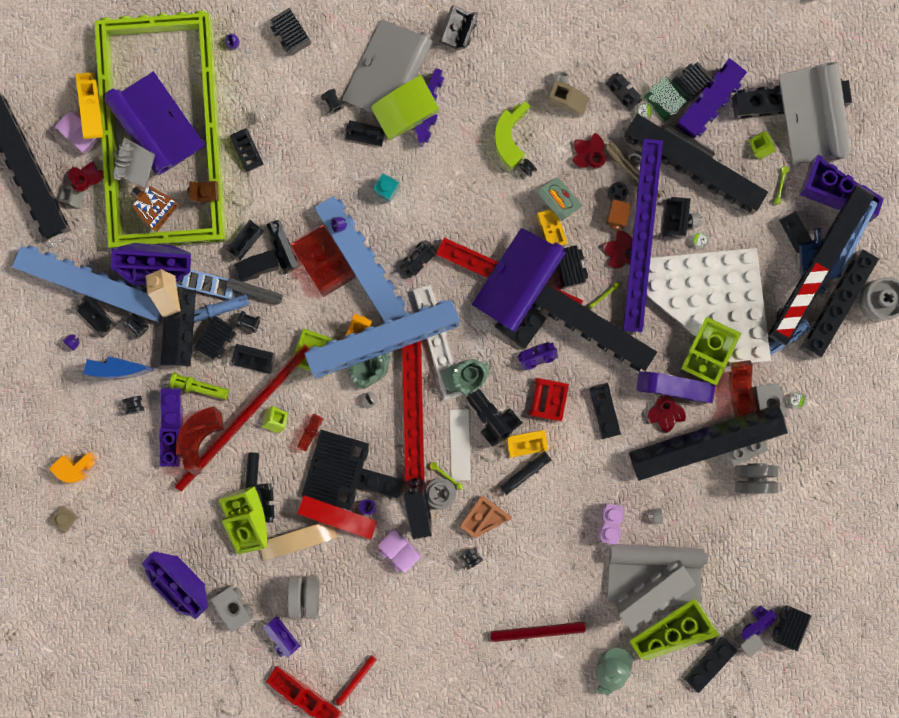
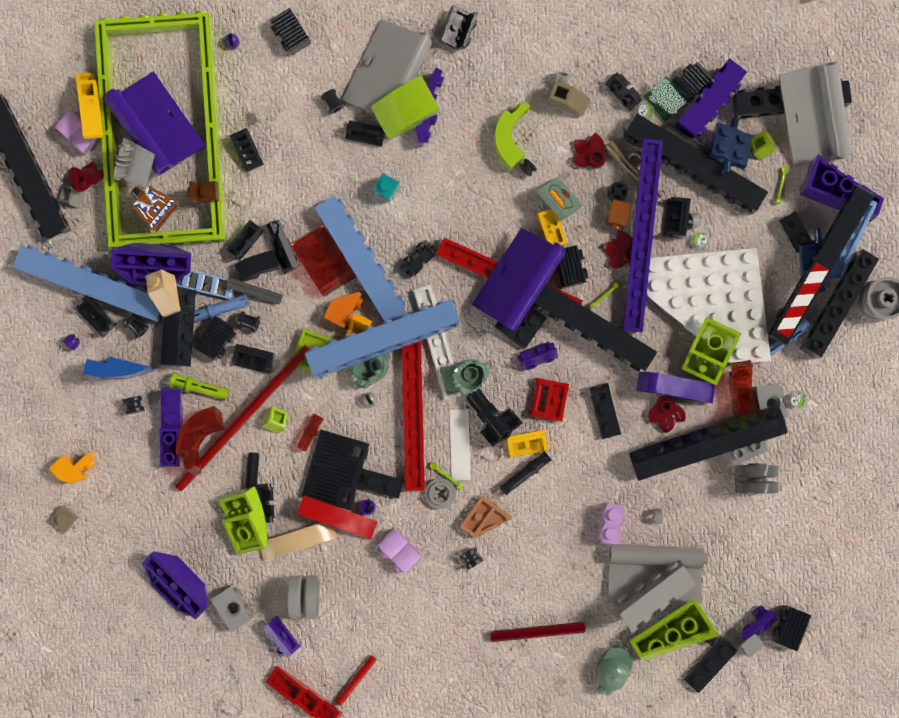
(338, 224): dark purple hinge -> none
(342, 309): none -> orange slope
(417, 508): black window -> none
(730, 146): none -> dark blue plate

